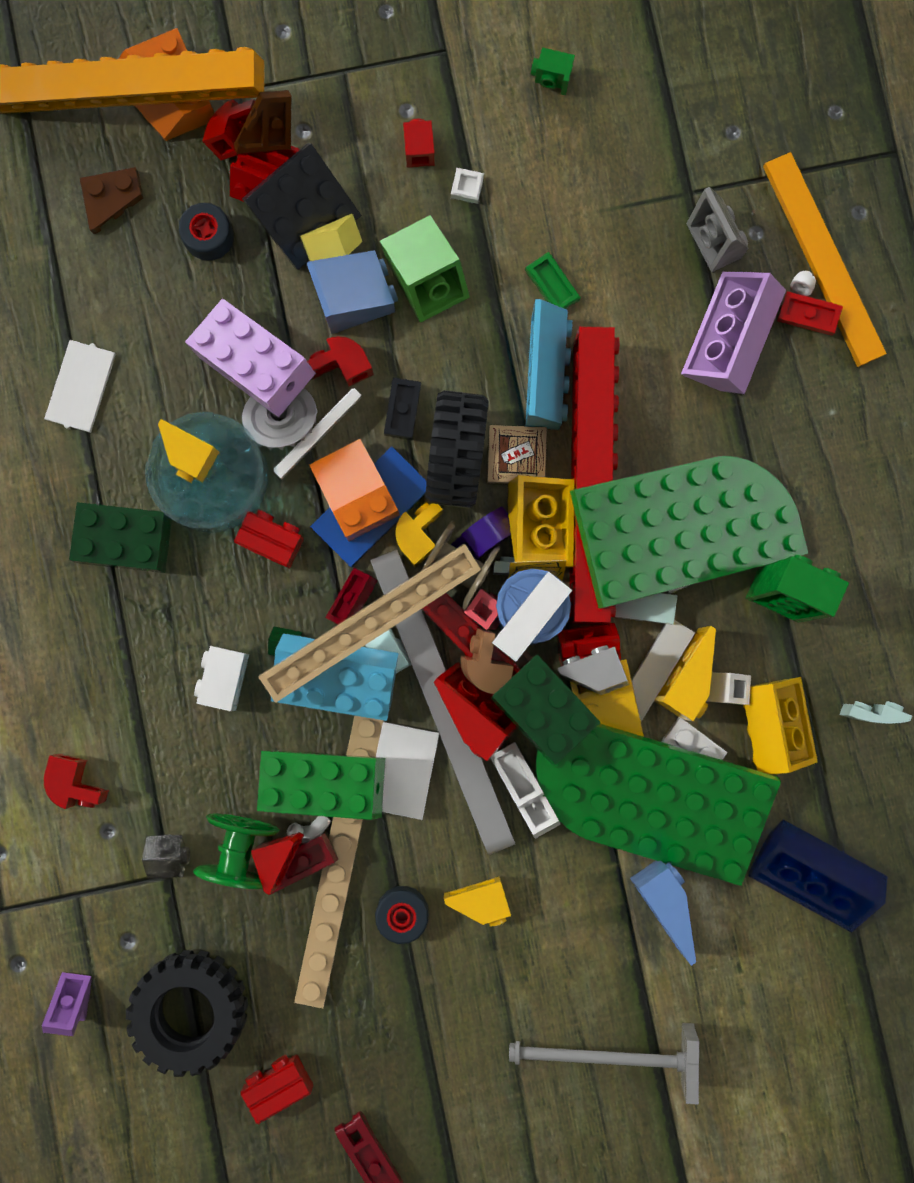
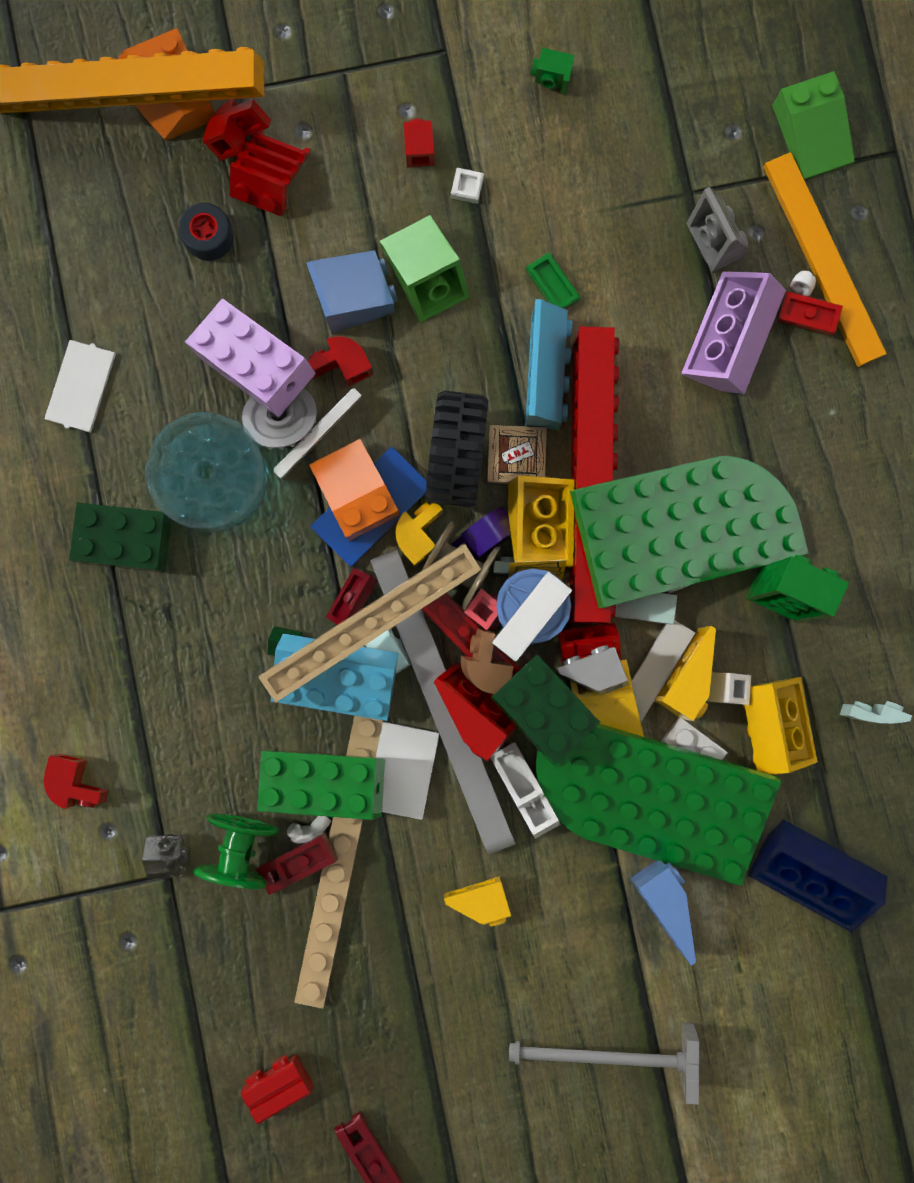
(68, 1004): medium lavender slope -> none
(110, 195): reddish brown wing -> none
(159, 1040): black tyre -> none
(187, 453): yellow slope -> none
(221, 678): white brick -> none
(267, 124): reddish brown wing -> none
(269, 539): red brick -> none
(274, 859): red slope -> none
(297, 201): black plate -> none
(332, 239): light yellow slope -> none
(394, 908): black wheel -> none
(402, 408): black plate -> none
(815, 125): none -> bright green slope

